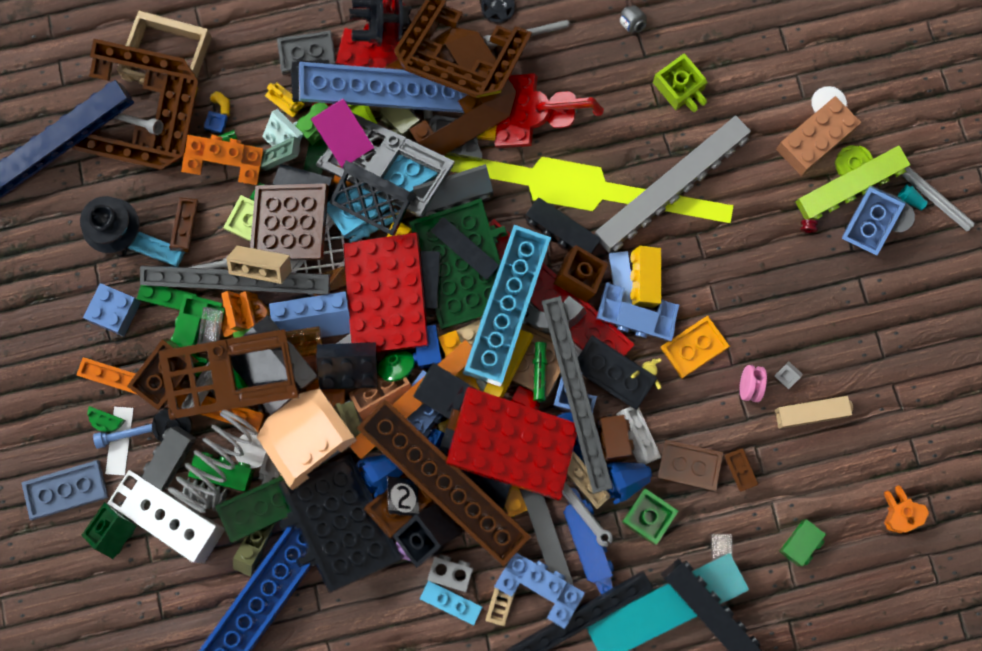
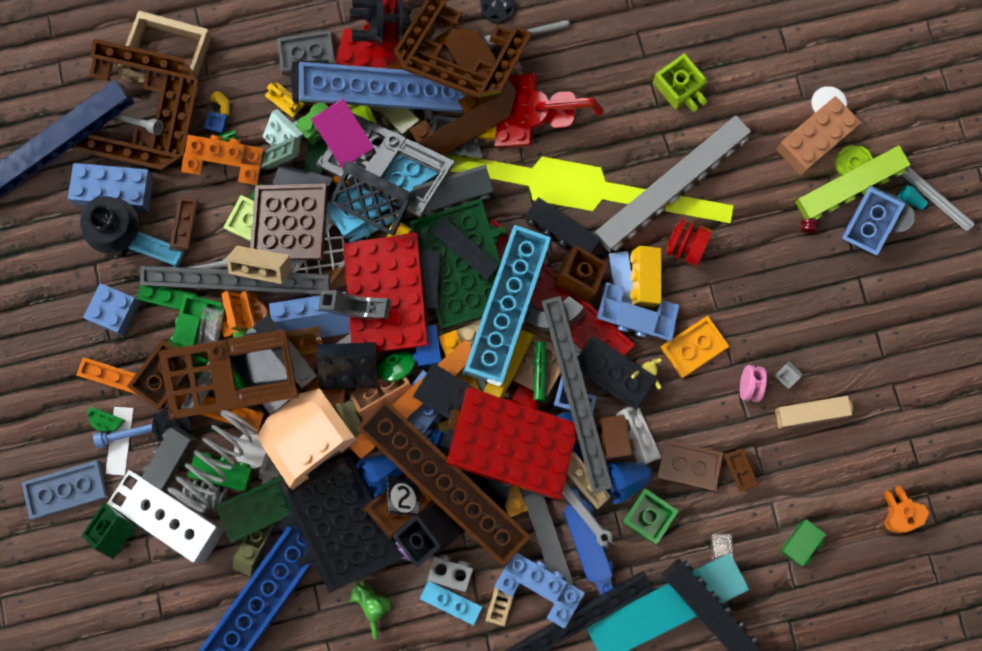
(118, 182): none -> medium blue brick
(354, 306): none -> dark grey arch
(373, 606): none -> bright green animal
(633, 19): dark grey head -> none
(689, 242): none -> red wheel

